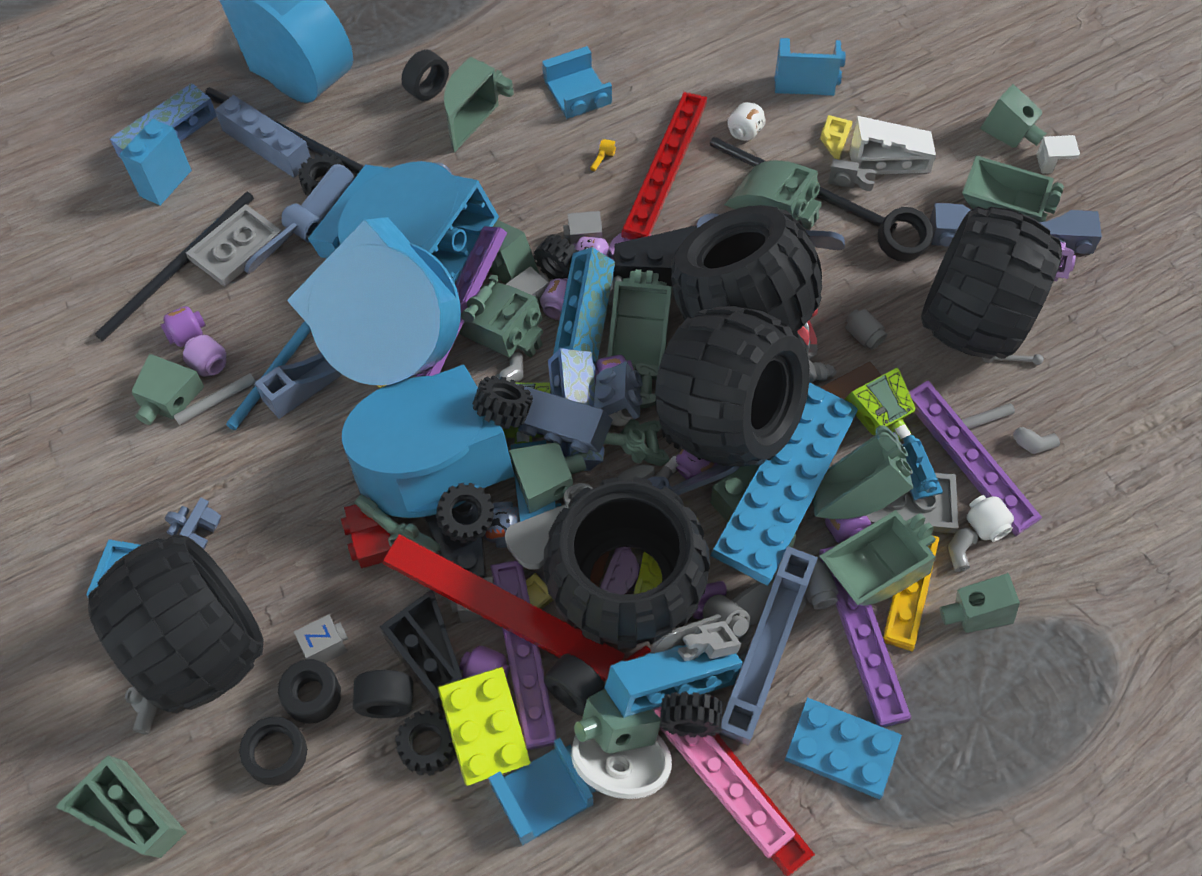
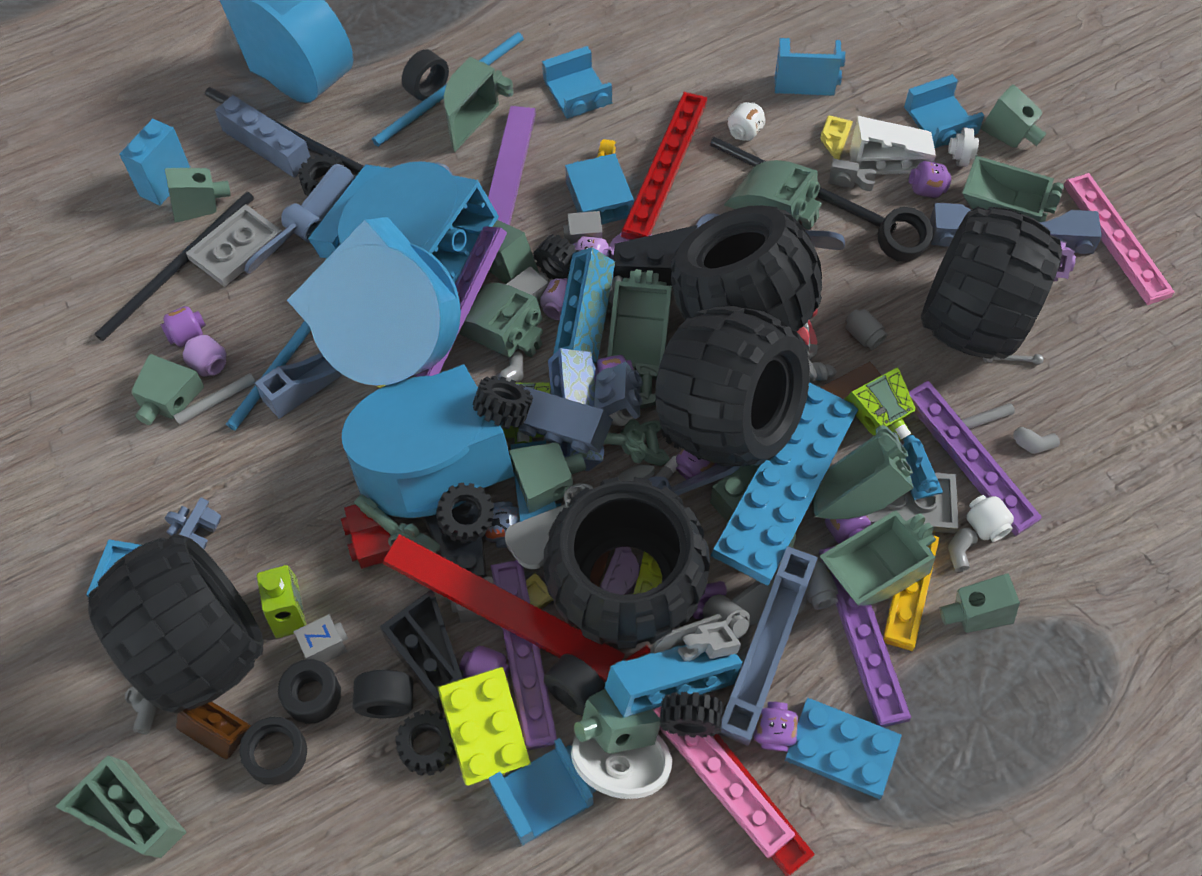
(184, 111): medium blue brick -> none
(194, 192): none -> sand green torso
(213, 728): none -> reddish brown slope
(280, 594): none -> lime torso
(436, 97): none -> dark azure piece
(476, 304): sand green piece -> none
(511, 161): none -> medium lavender tile
(601, 187): none -> dark azure brick
(776, 727): none -> medium lavender head
(930, 179): none -> medium lavender head
(938, 110): none -> dark azure panel
(964, 147): none -> white plate
(1056, 148): white panel -> none
(1120, 240): none -> bright pink tile

